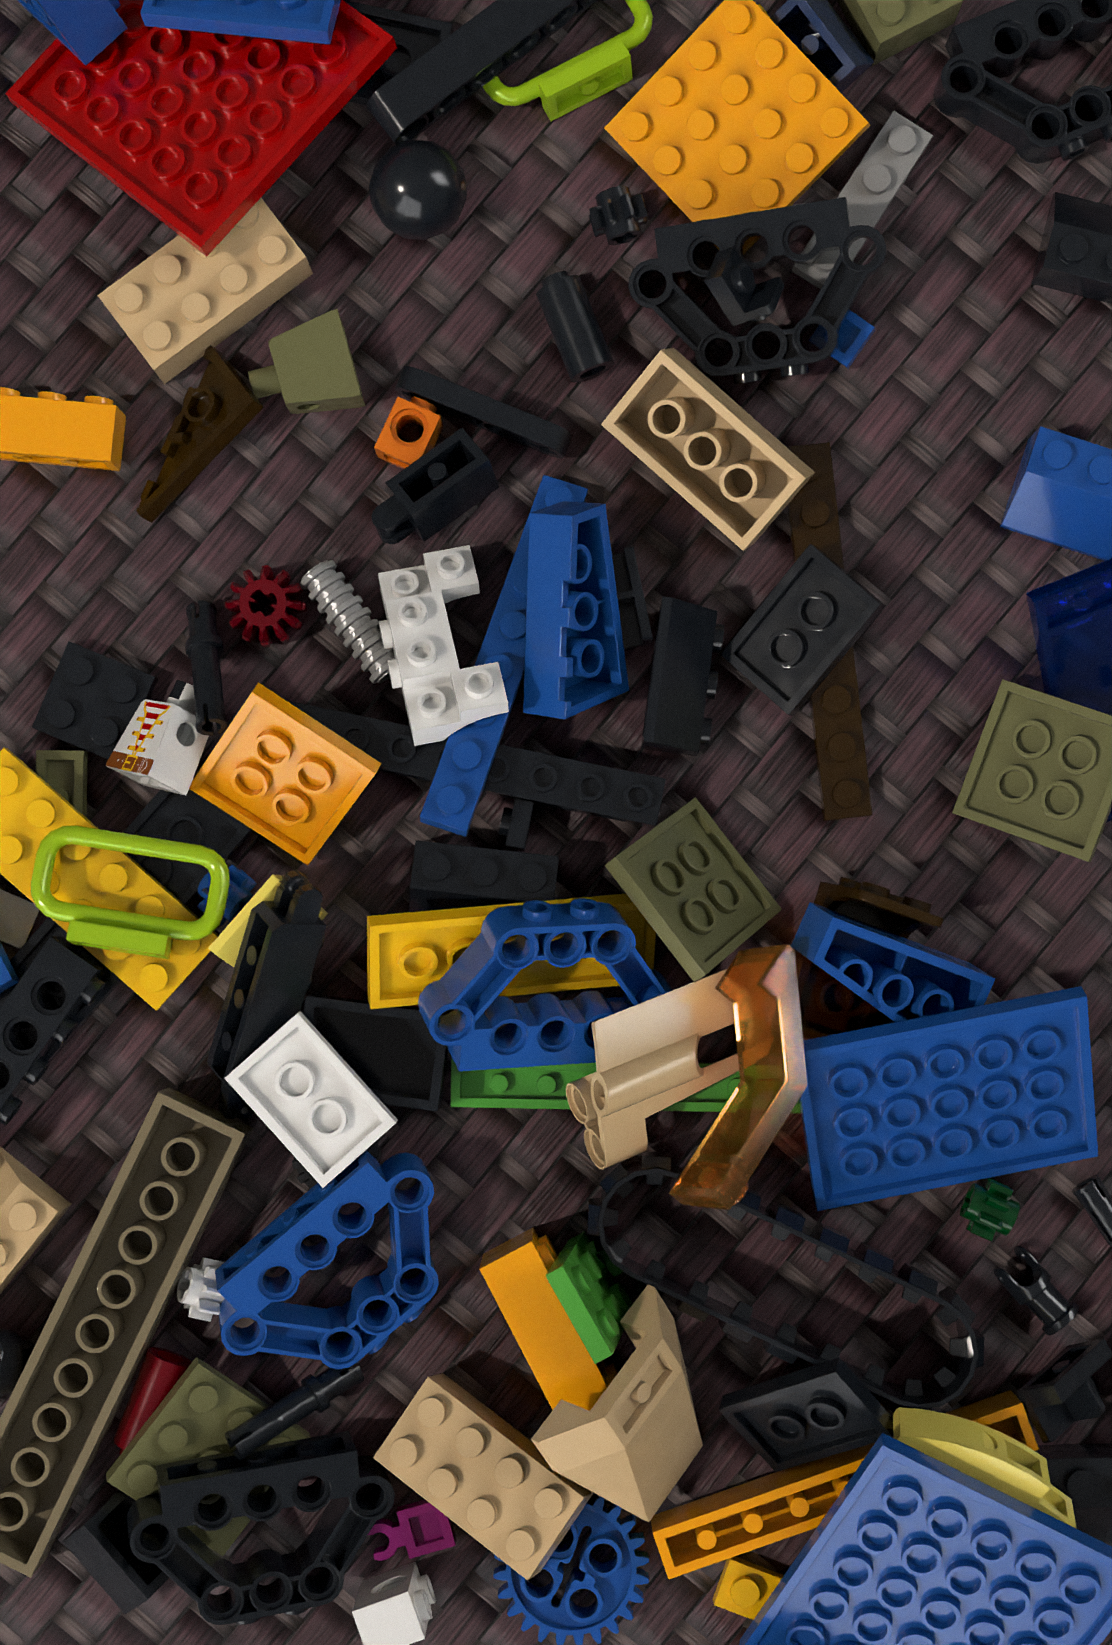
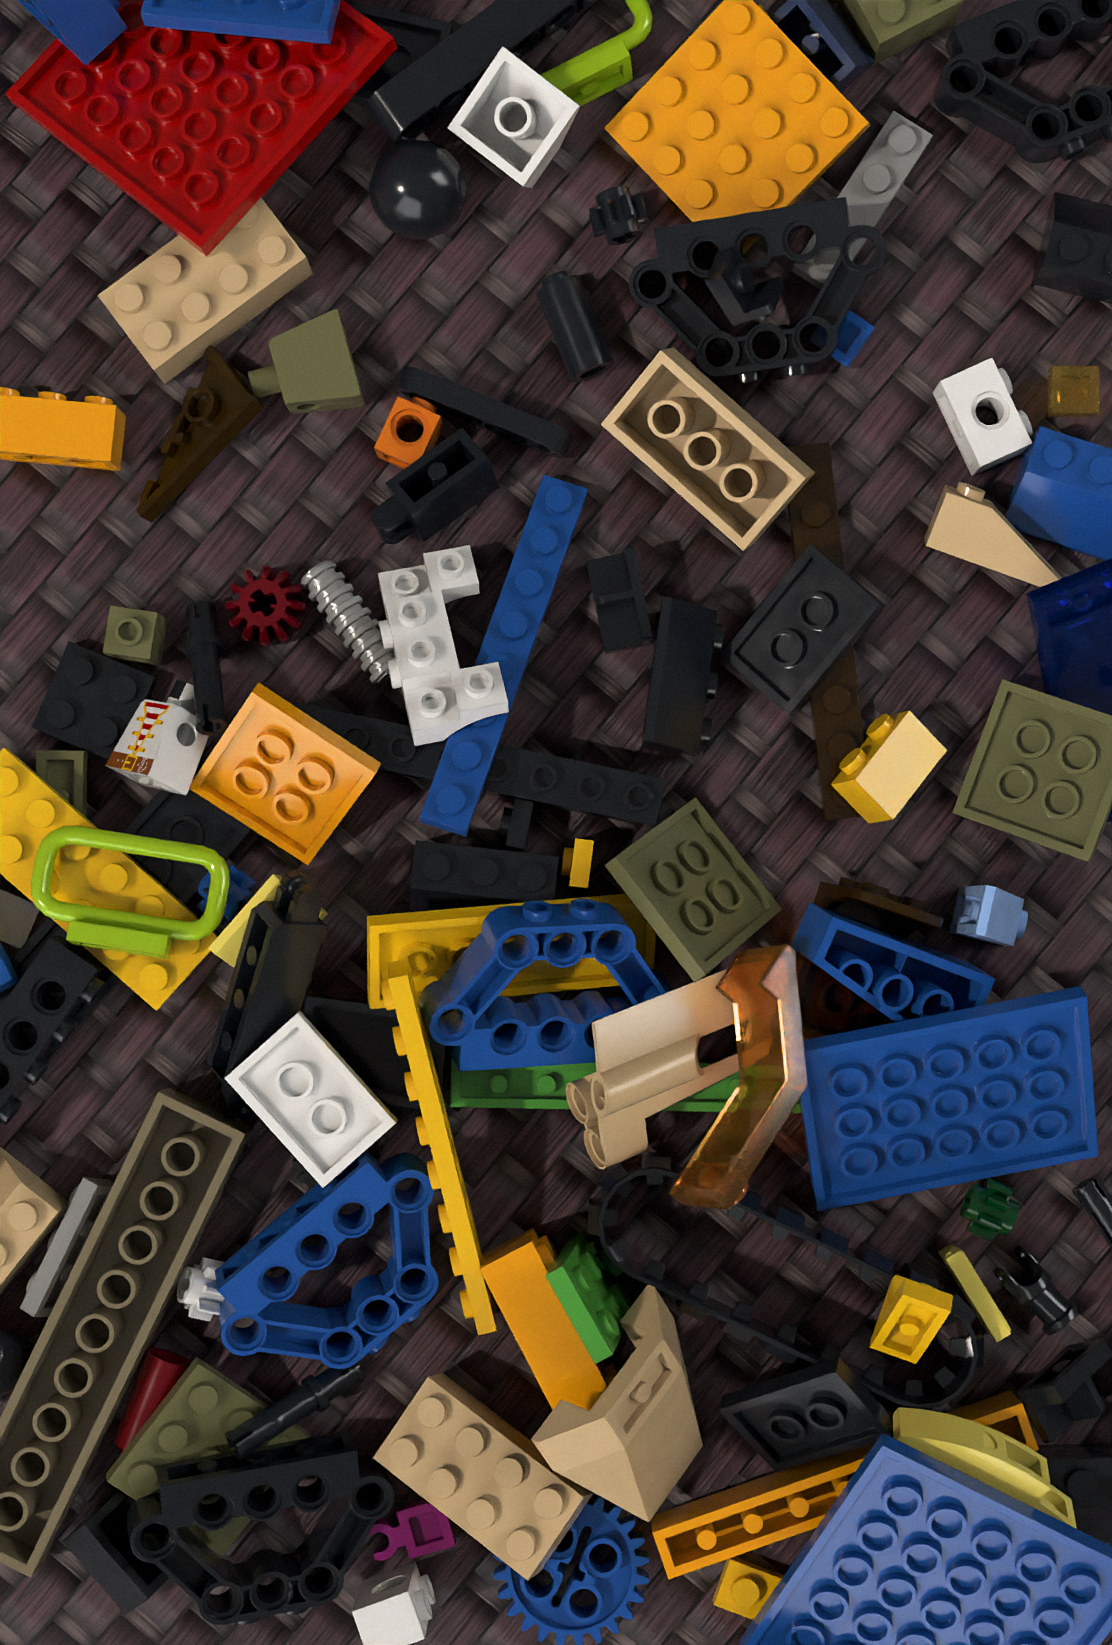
(65, 1246): none -> light grey plate
(135, 635): none -> olive brick
(434, 1129): none -> yellow plate
(515, 118): none -> white slope
(571, 613): blue wedge -> none
(578, 863): none -> yellow plate
(888, 766): none -> yellow brick
(910, 1318): none -> yellow slope
(975, 1292): none -> light yellow tile
(979, 533): none -> tan slope
(983, 444): none -> white brick
(989, 915): none -> light blue slope
(1073, 391): none -> clear yellow plate

